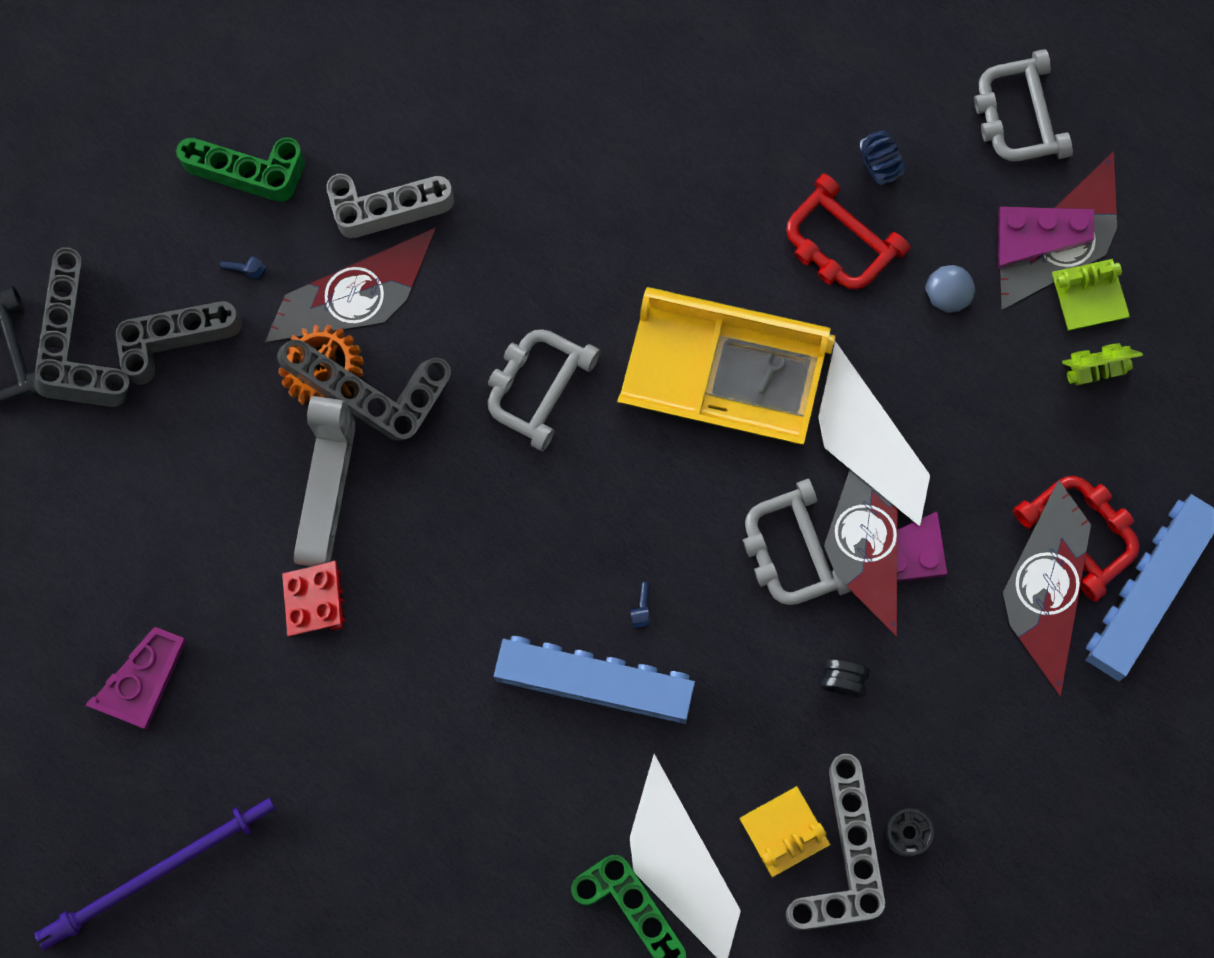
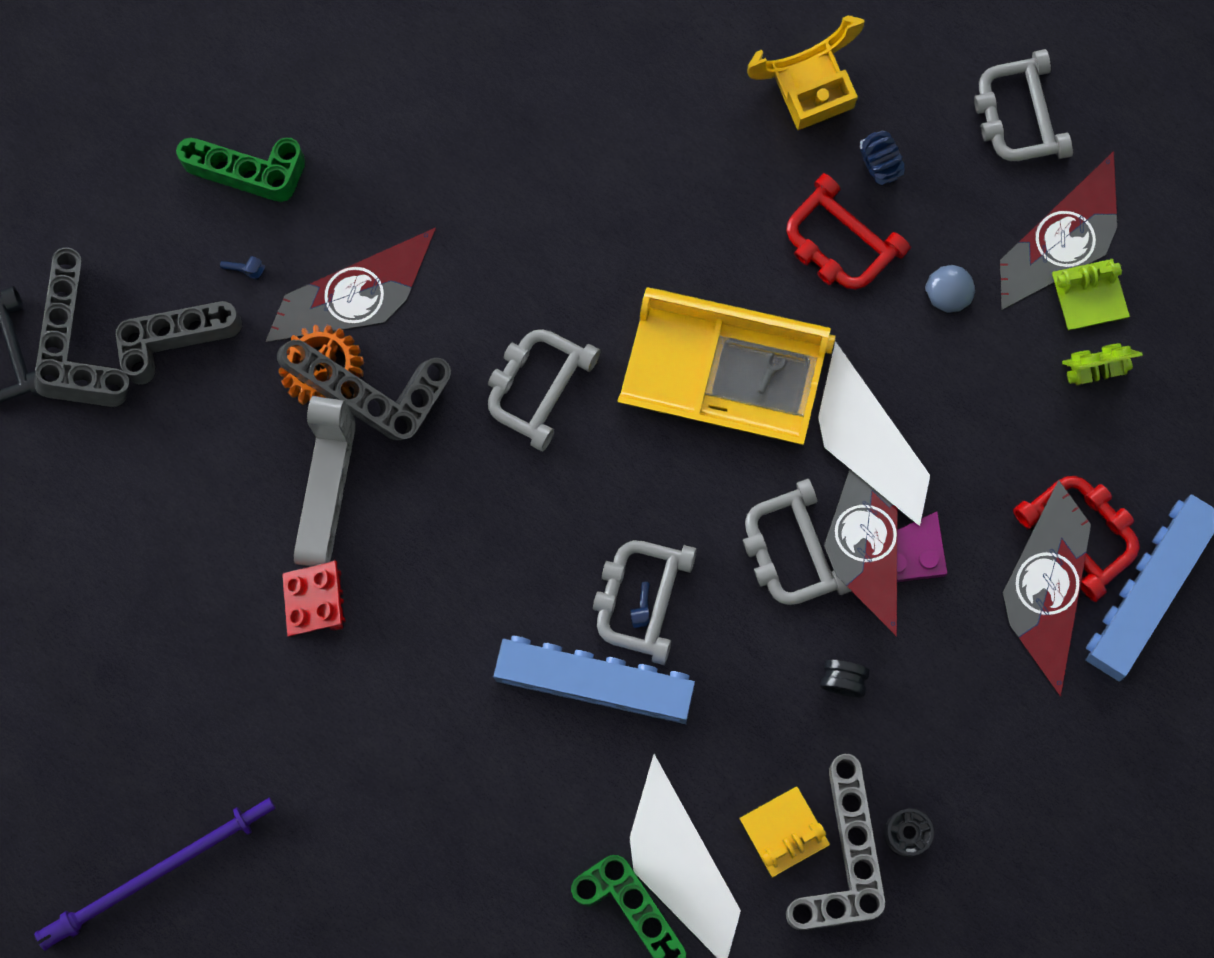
(141, 681): magenta wing -> none
(391, 199): light grey beam -> none
(614, 573): none -> light grey bar
(812, 78): none -> yellow piece
(1039, 231): magenta wing -> none

